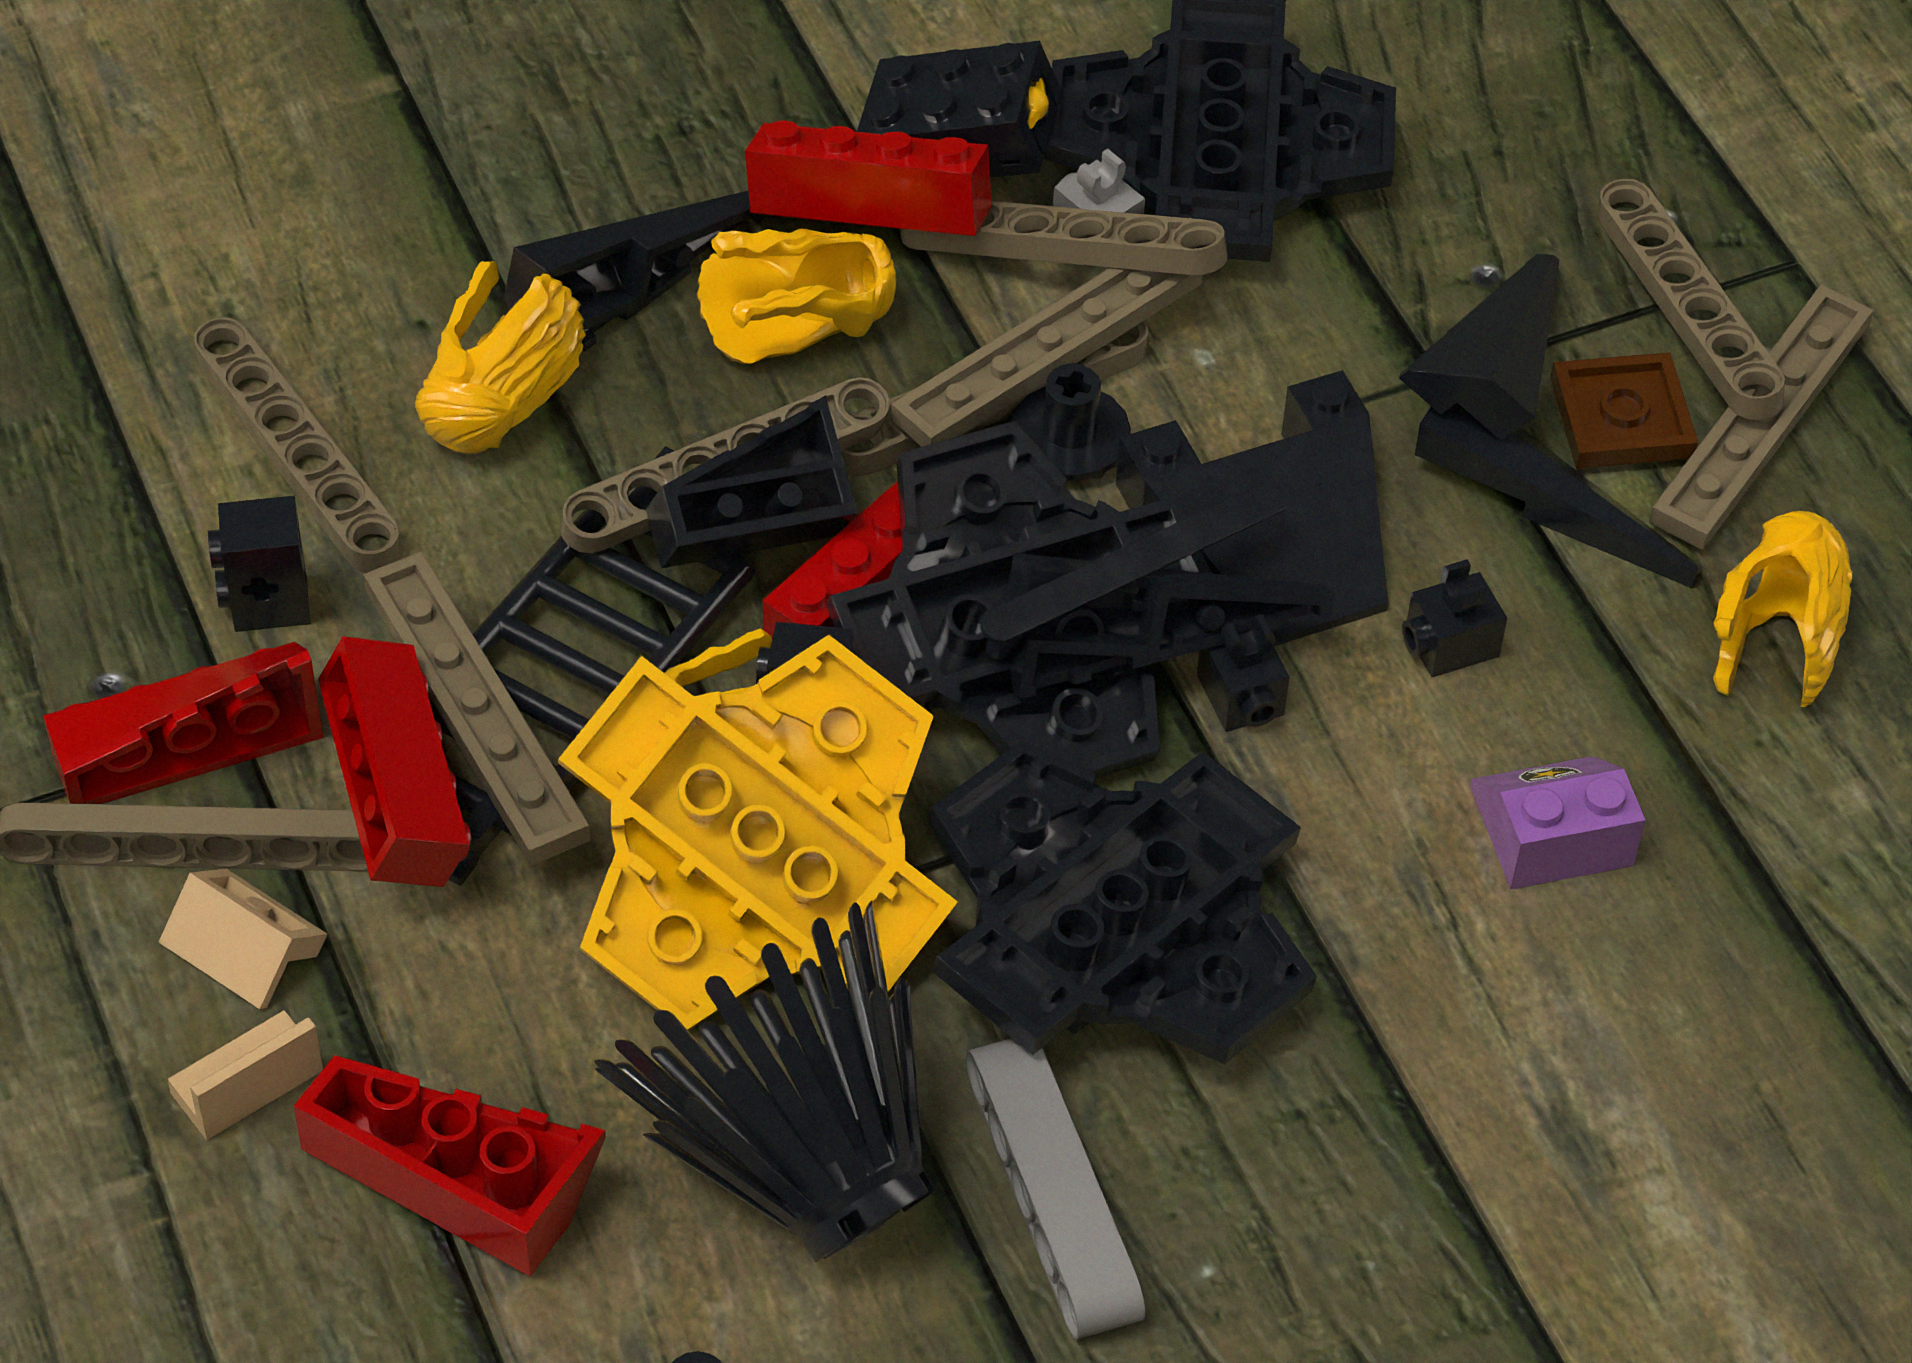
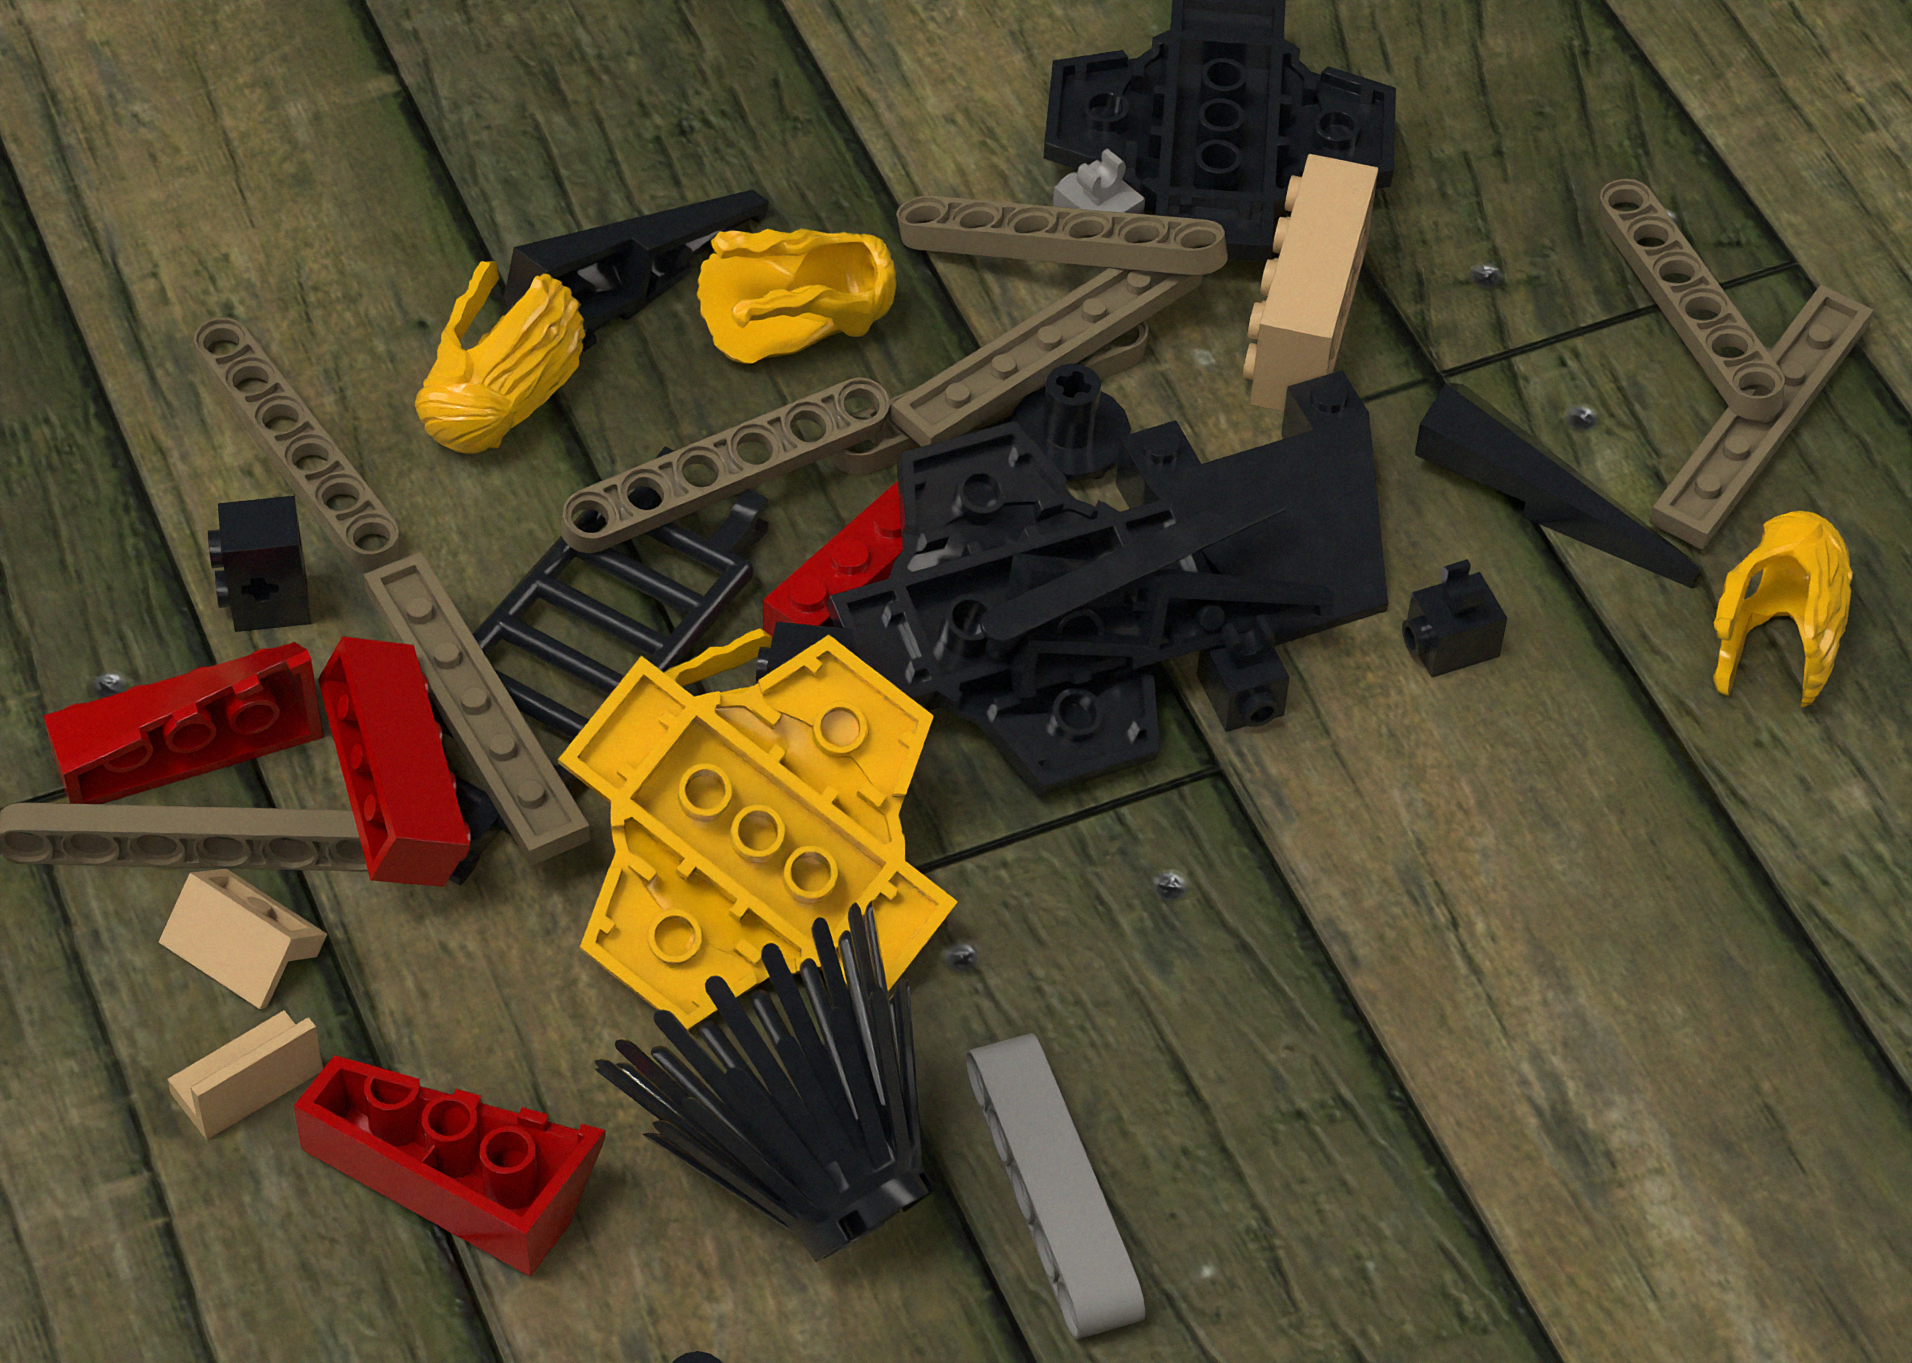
(758, 496): black wedge -> none
(869, 178): red wedge -> none
(976, 94): black piece -> none
(1119, 903): black plate -> none
(1311, 279): none -> tan brick
(1494, 353): black wedge -> none
(1560, 820): medium lavender slope -> none
(1623, 410): reddish brown plate -> none

